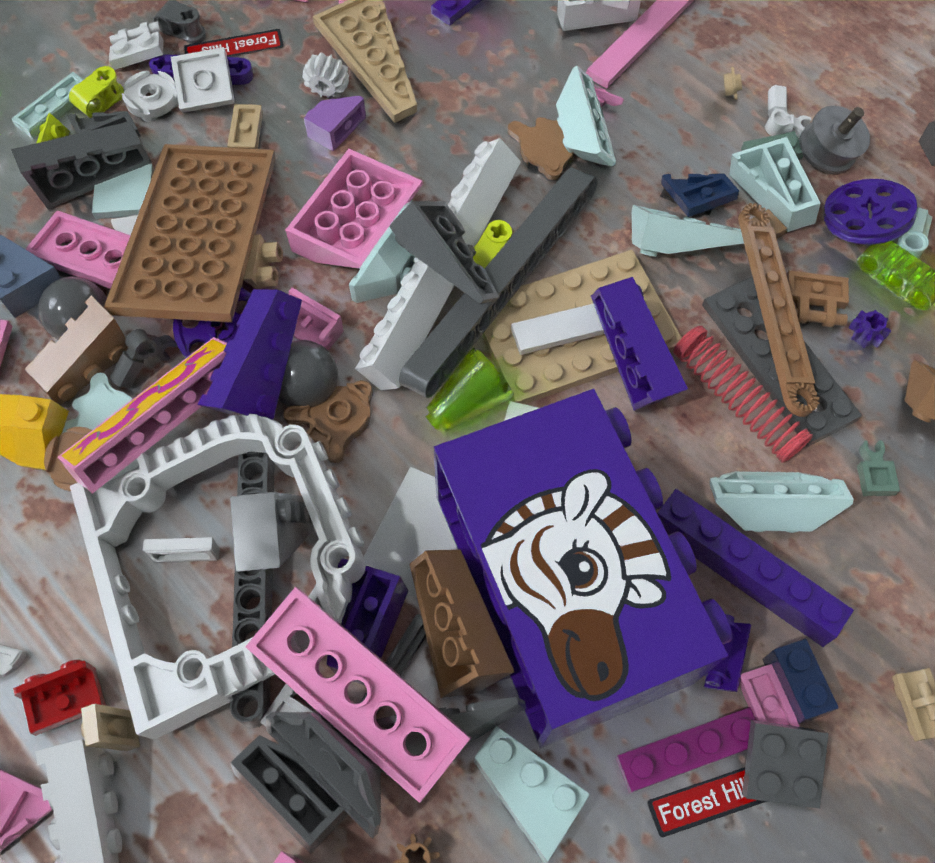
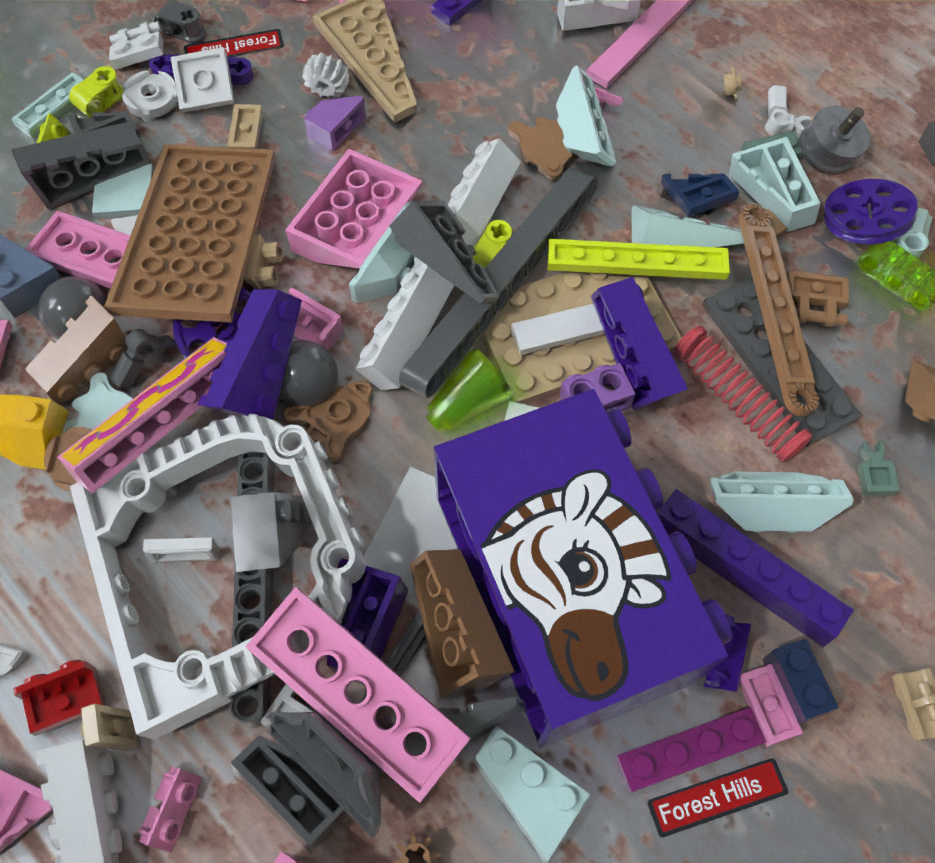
(164, 825): none -> bright pink hinge
(600, 377): none -> medium lavender brick
(638, 259): none -> neon yellow plate
(785, 764): dark grey plate -> none
(869, 329): dark purple gear -> none

